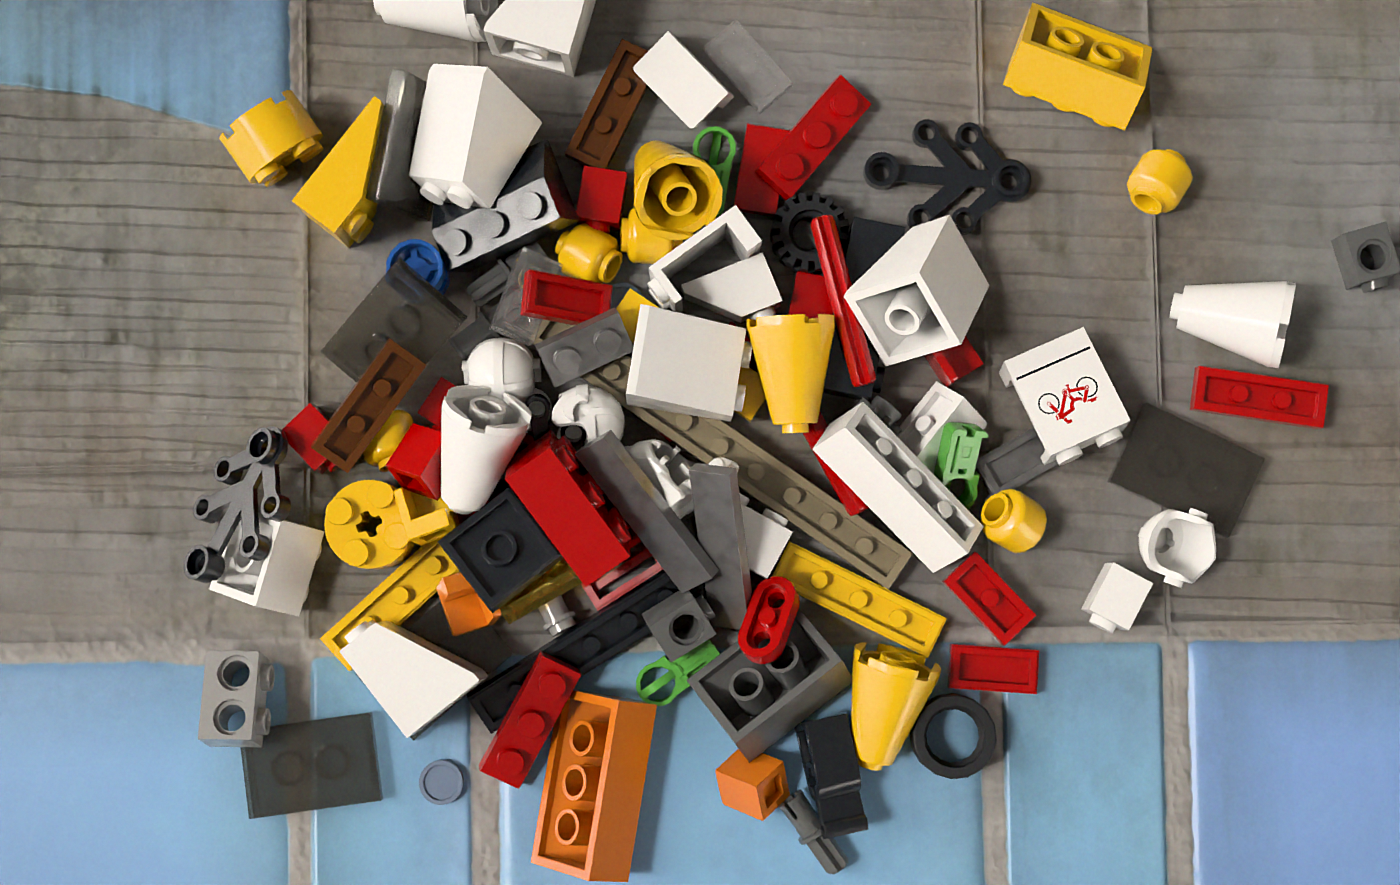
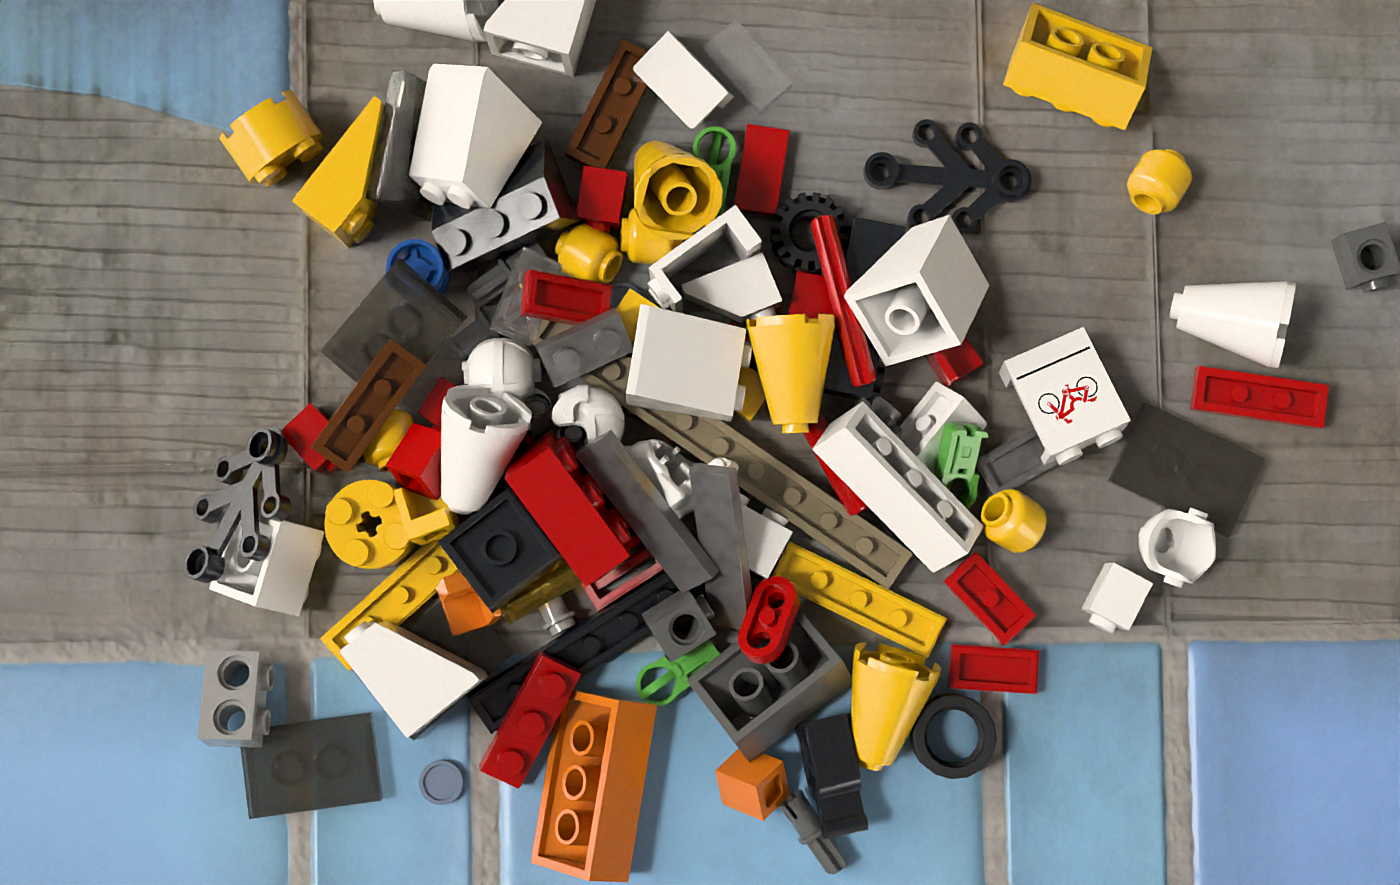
(813, 137): red plate -> none

